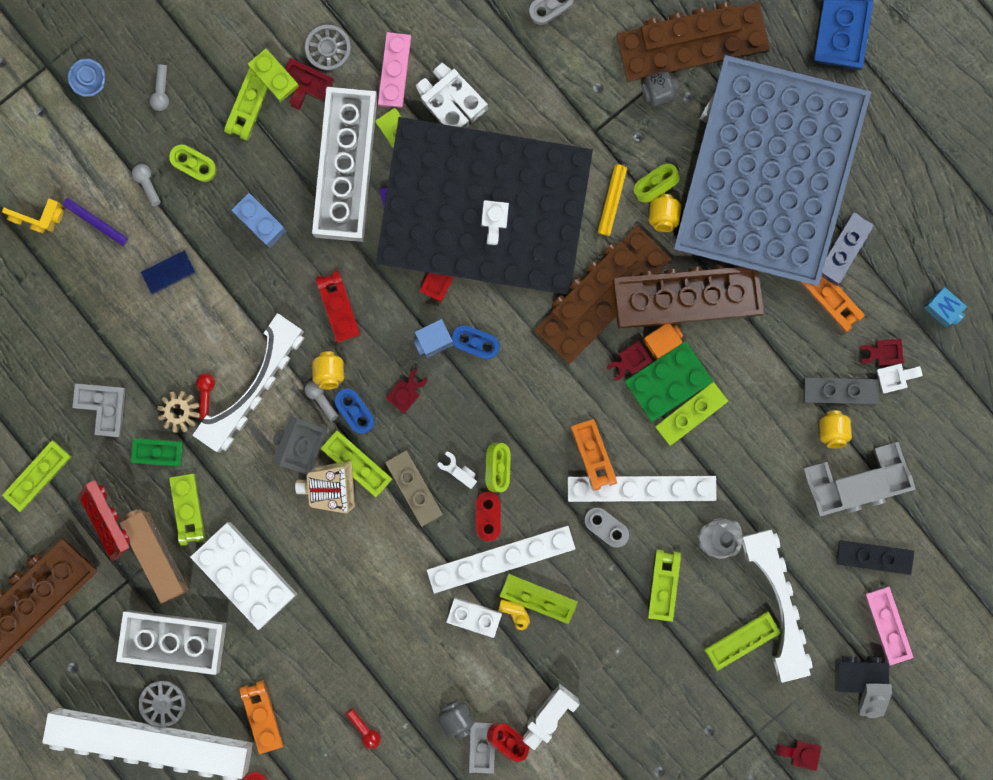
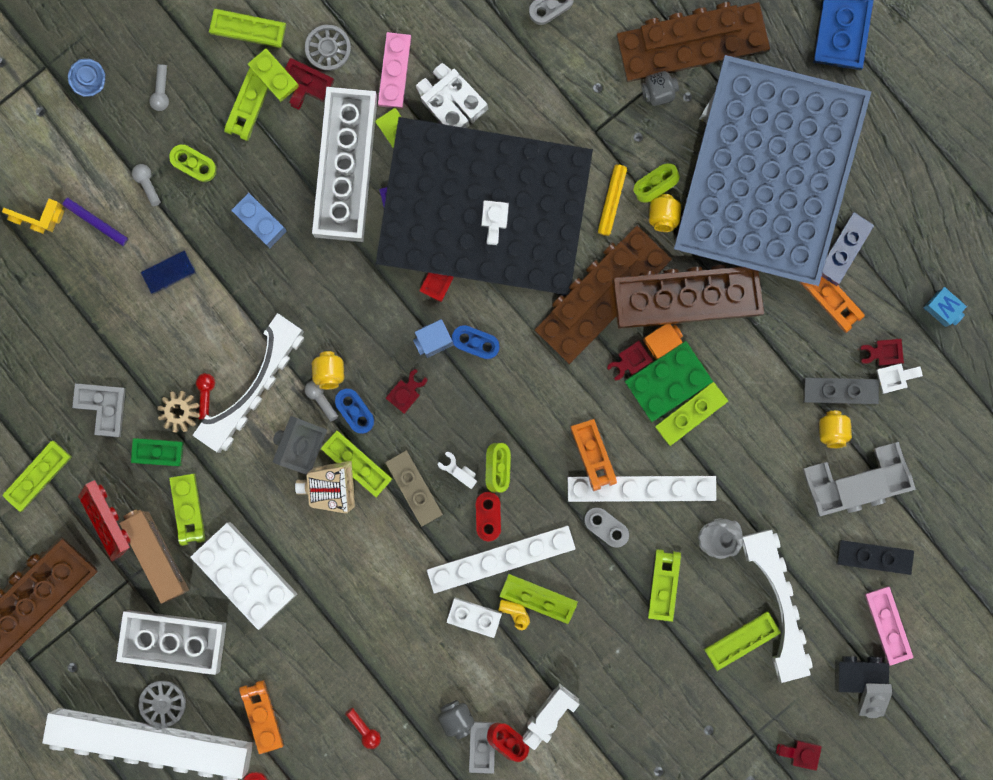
(247, 28): none -> lime plate
(338, 307): red plate -> none

